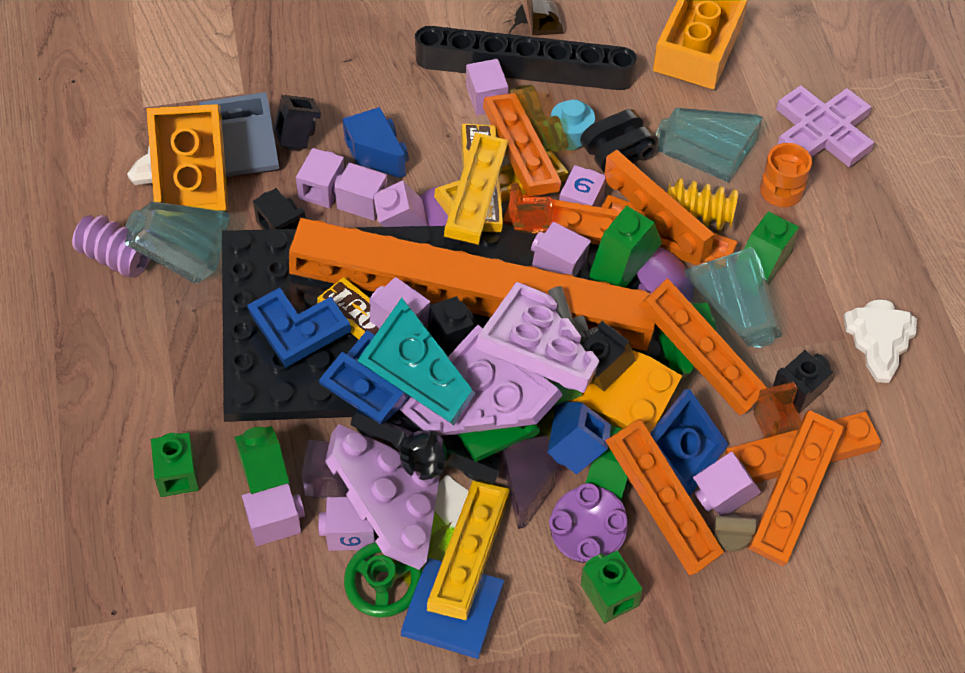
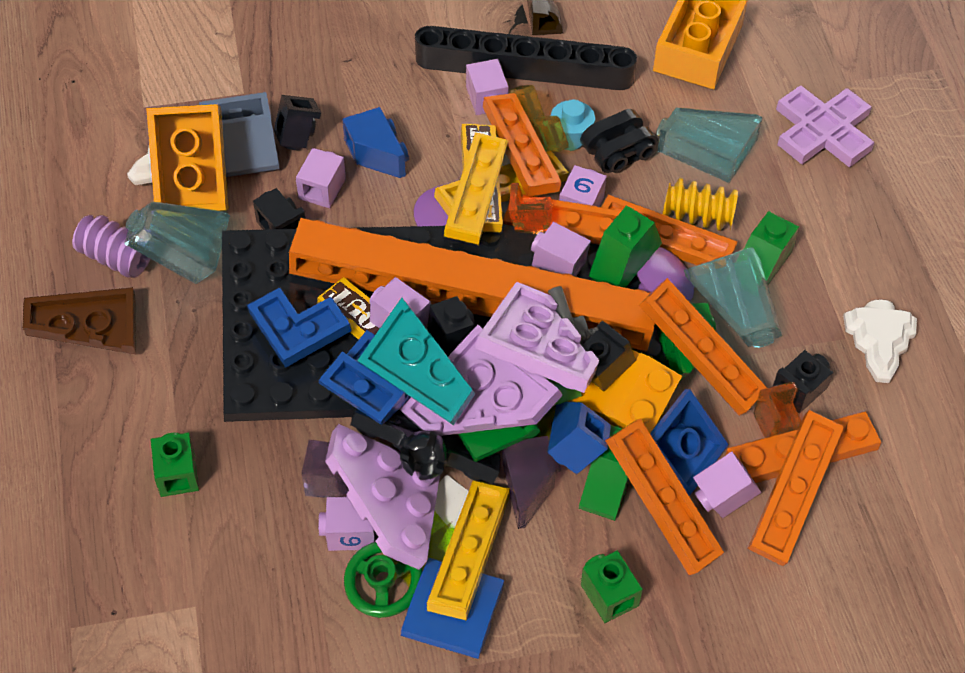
(84, 318): none -> reddish brown wing
(261, 459): green slope -> none
(273, 514): lavender brick -> none
(356, 189): lavender brick -> none
(399, 206): lavender brick -> none
(588, 523): medium lavender dish -> none
(658, 206): orange plate -> none
(733, 531): dark tan plate -> none
(785, 174): orange wheel -> none

